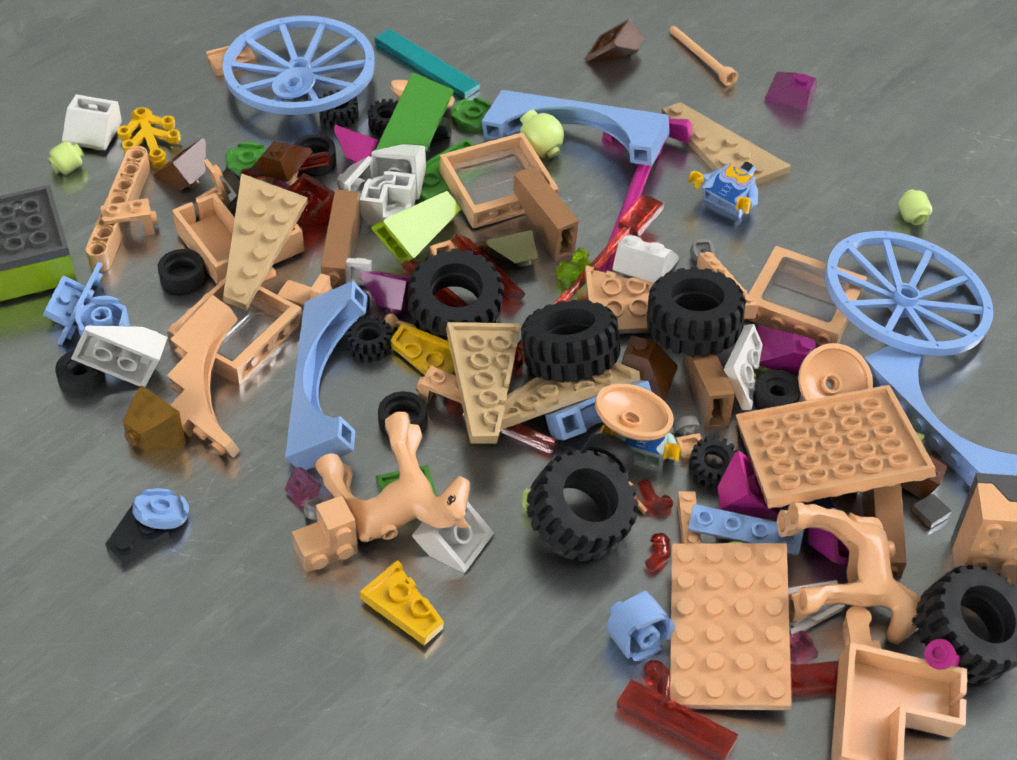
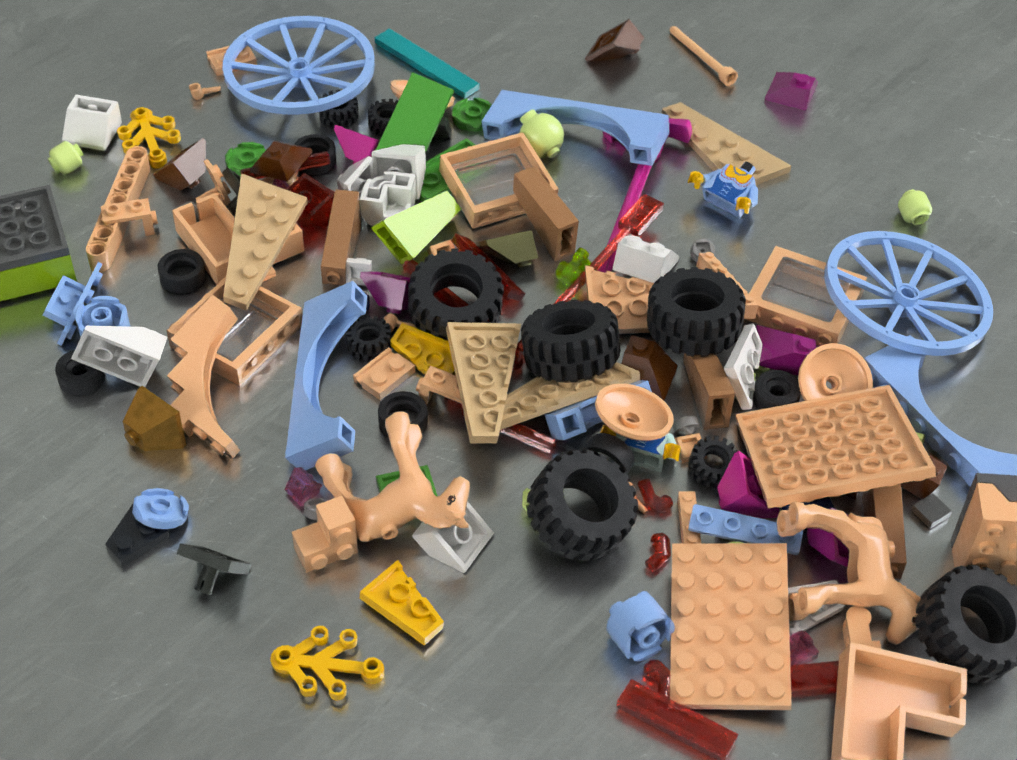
(198, 92): none -> light nougat hand
(212, 564): none -> pearl dark grey tile
(293, 82): light blue dish -> none
(299, 293): light nougat bracket -> none
(324, 662): none -> yellow plant
(384, 373): none -> light nougat plate
(941, 655): dark pink plate -> none

